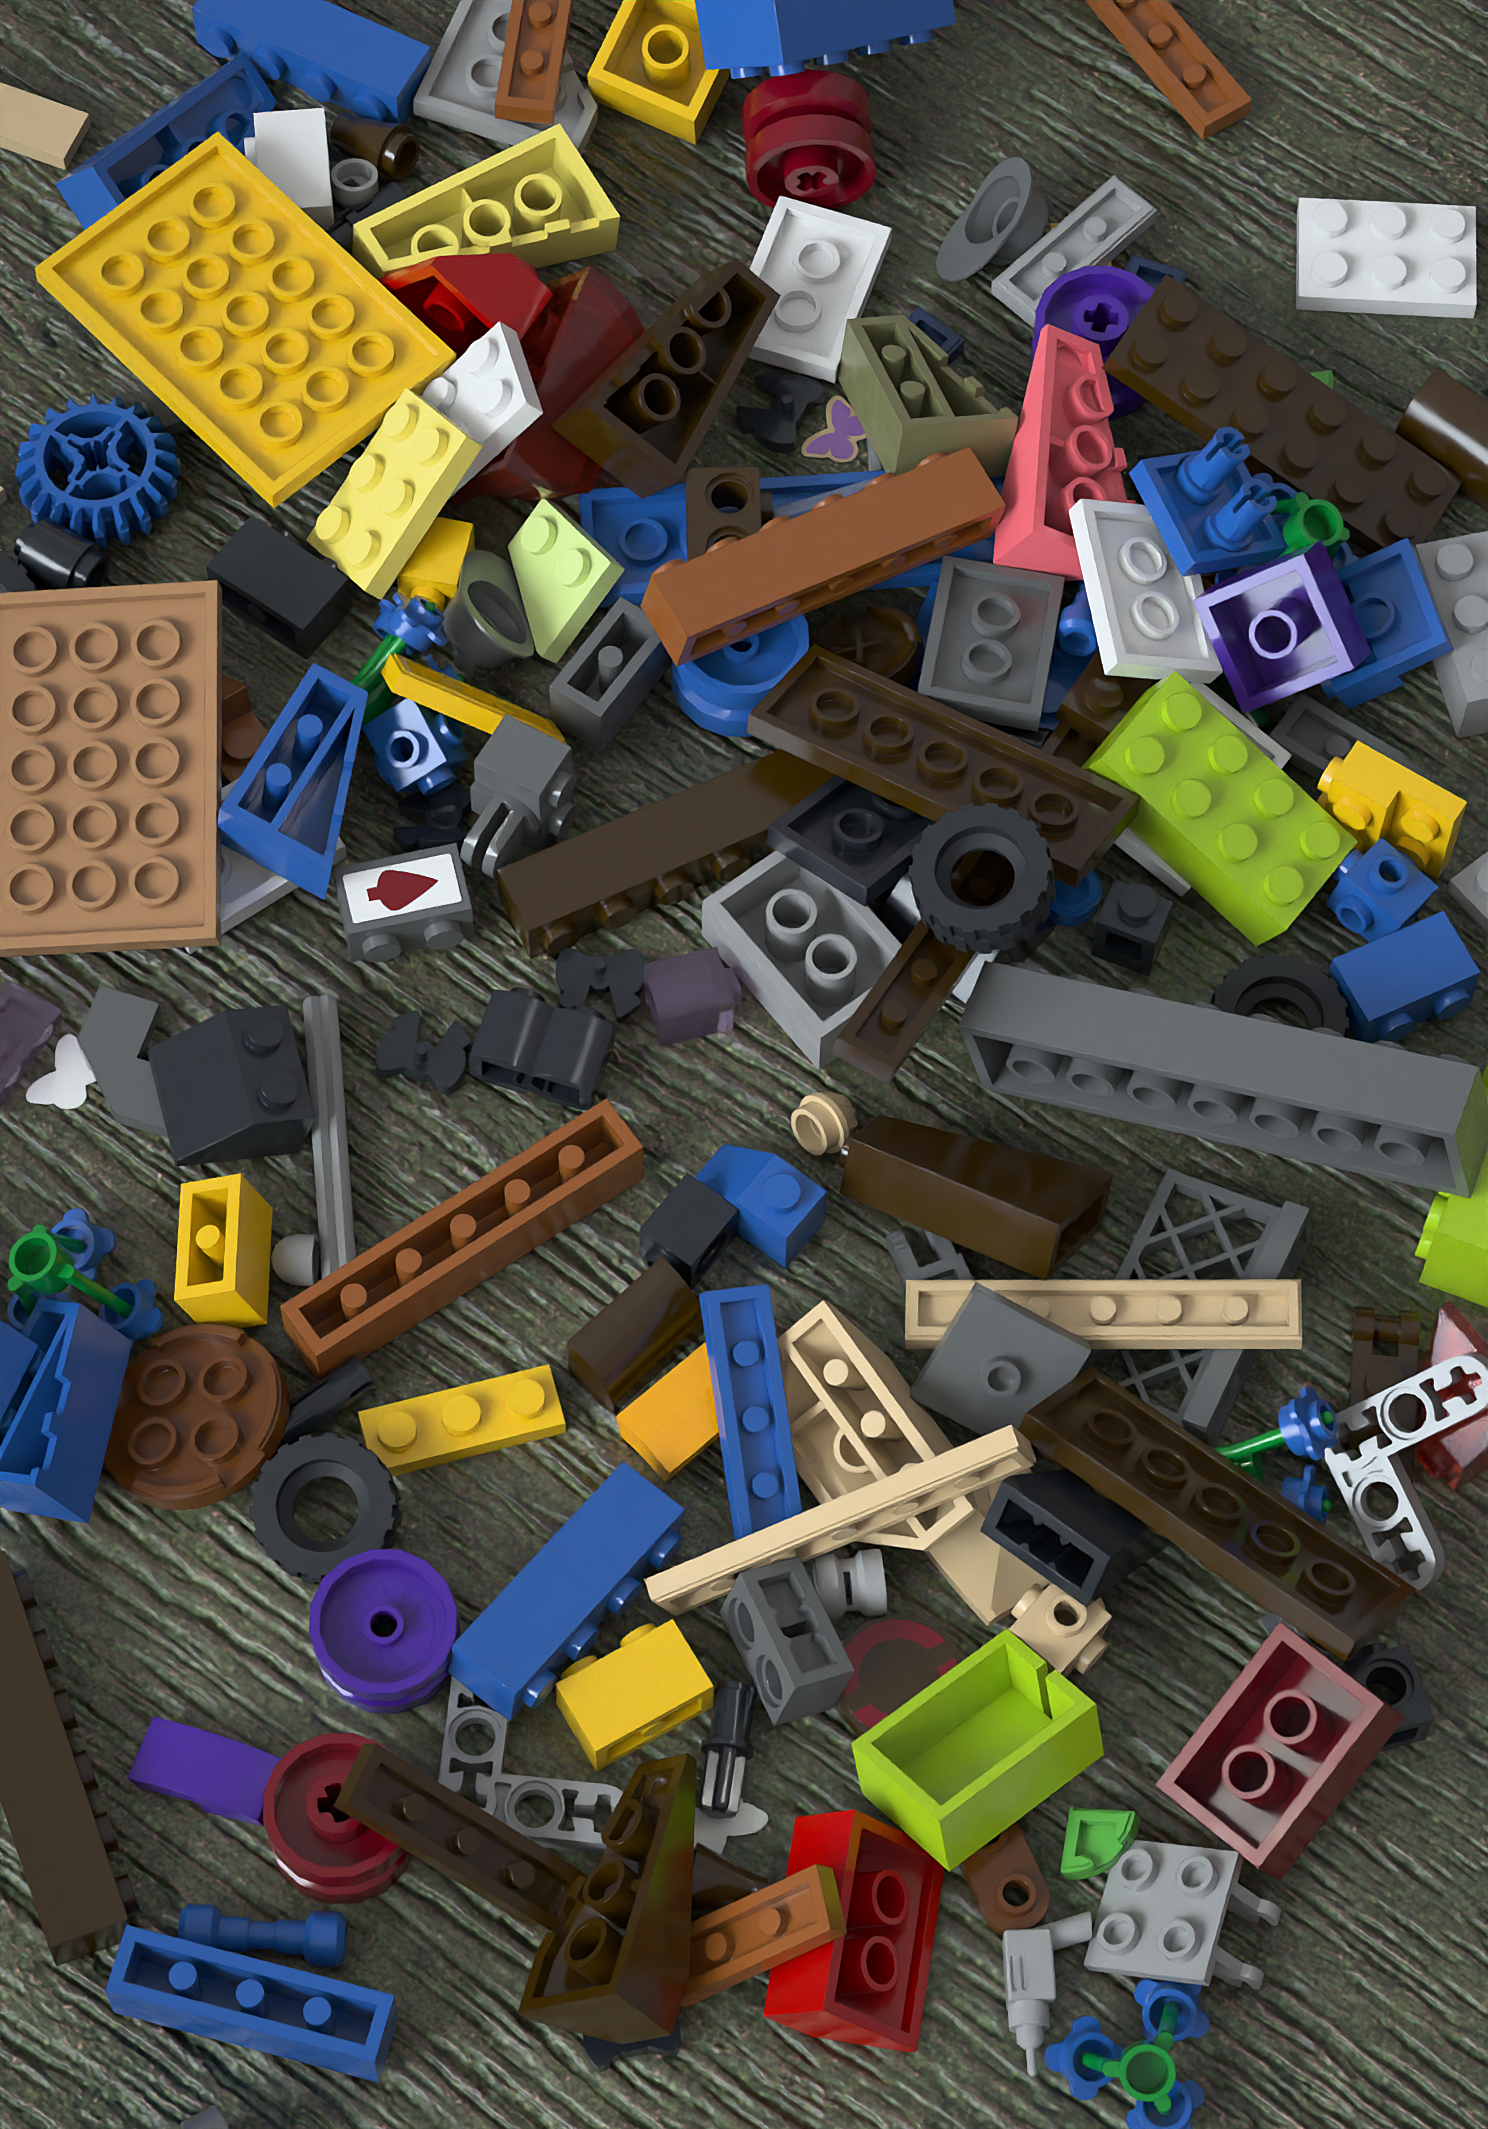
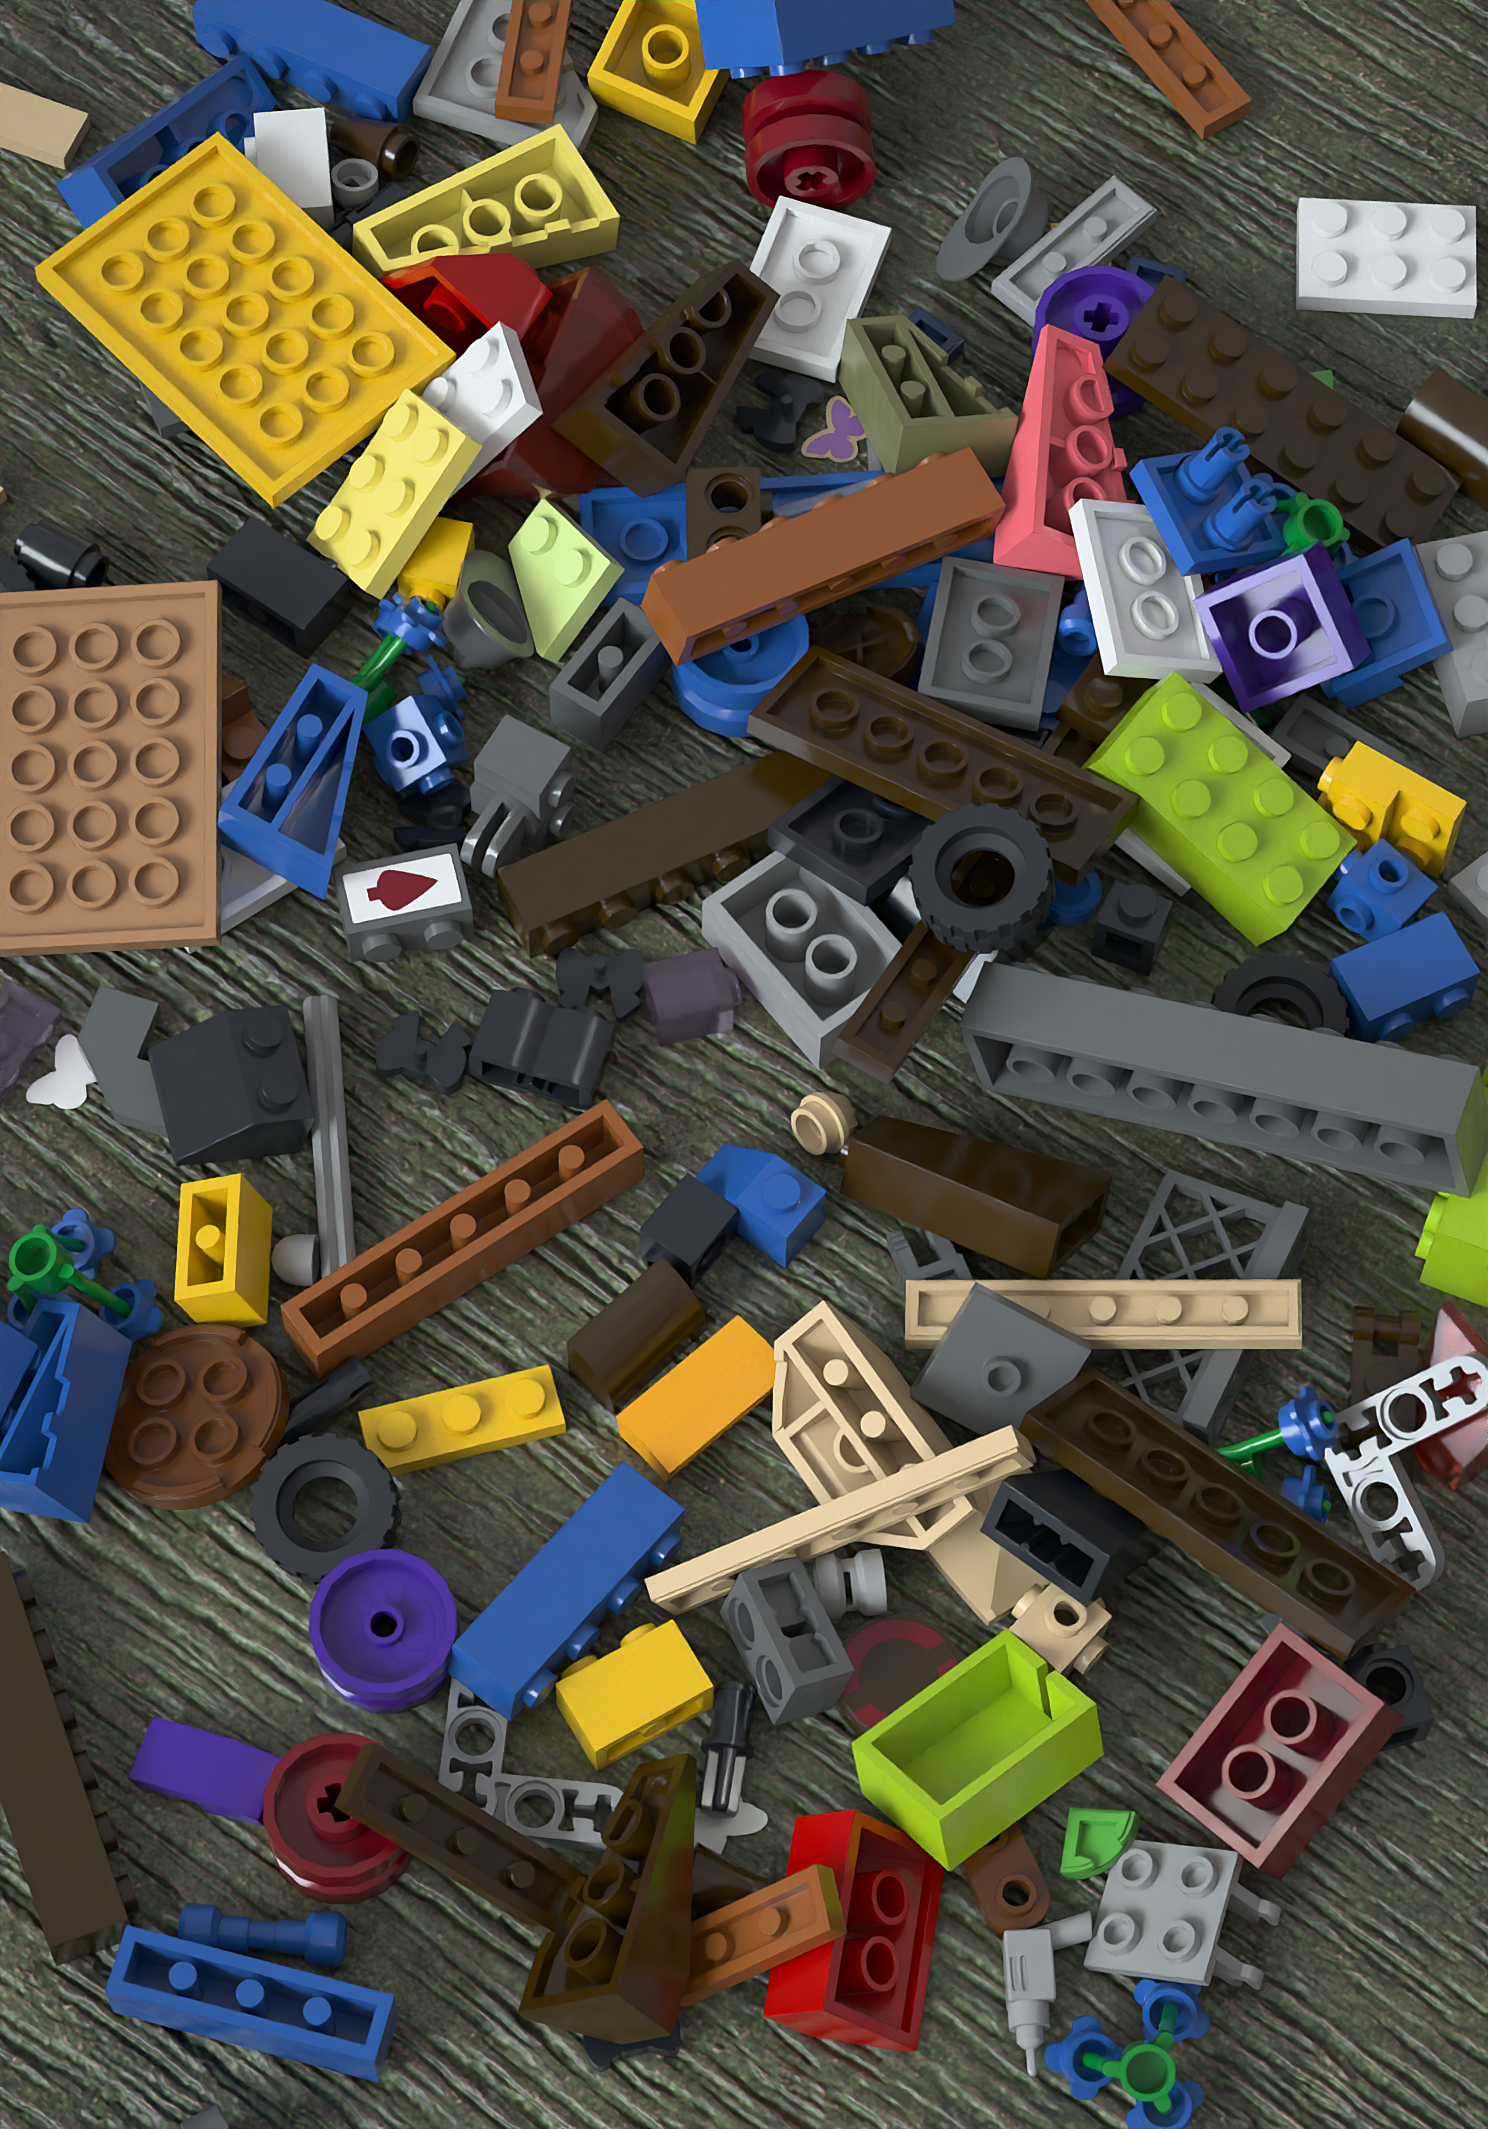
(93, 449): blue gear -> none
(457, 698): yellow tile -> none
(750, 1407): blue plate -> none

